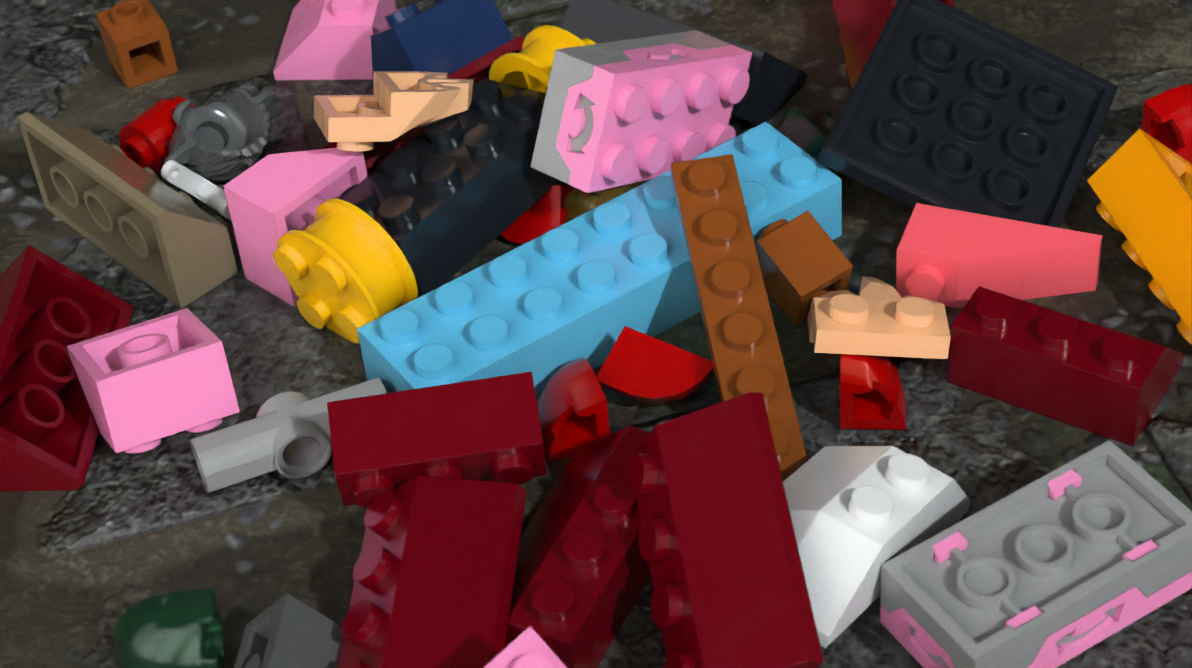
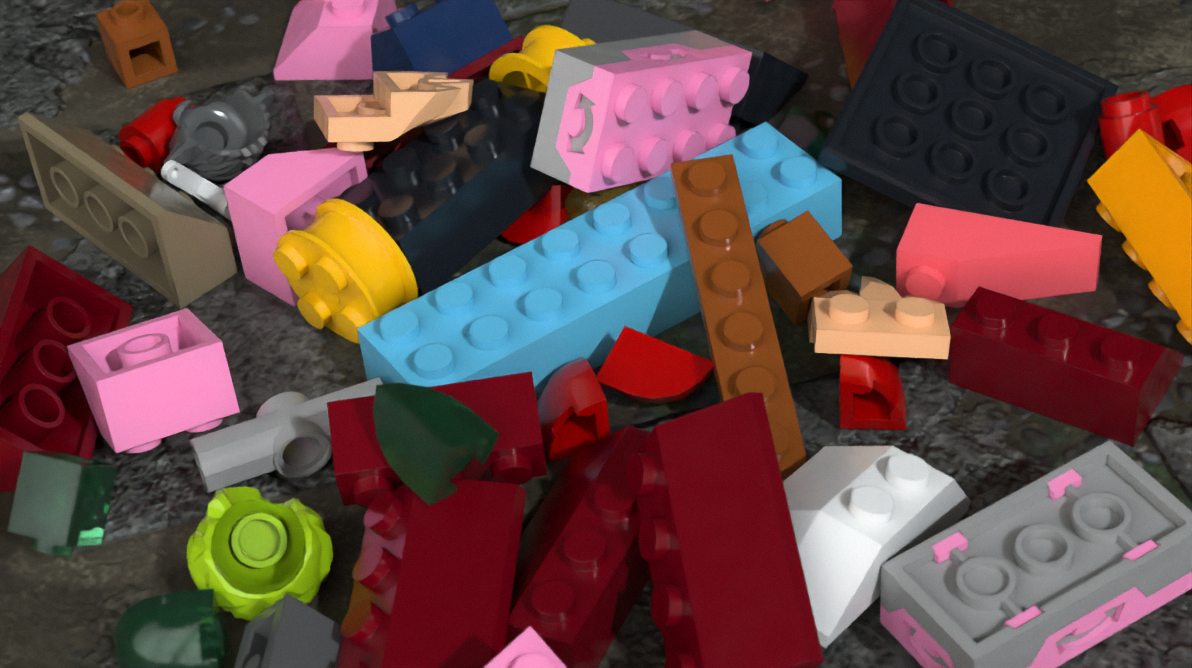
(61, 500): none -> clear green brick
(258, 551): none -> lime hair
(428, 437): none -> clear green brick
(1124, 116): none -> red brick

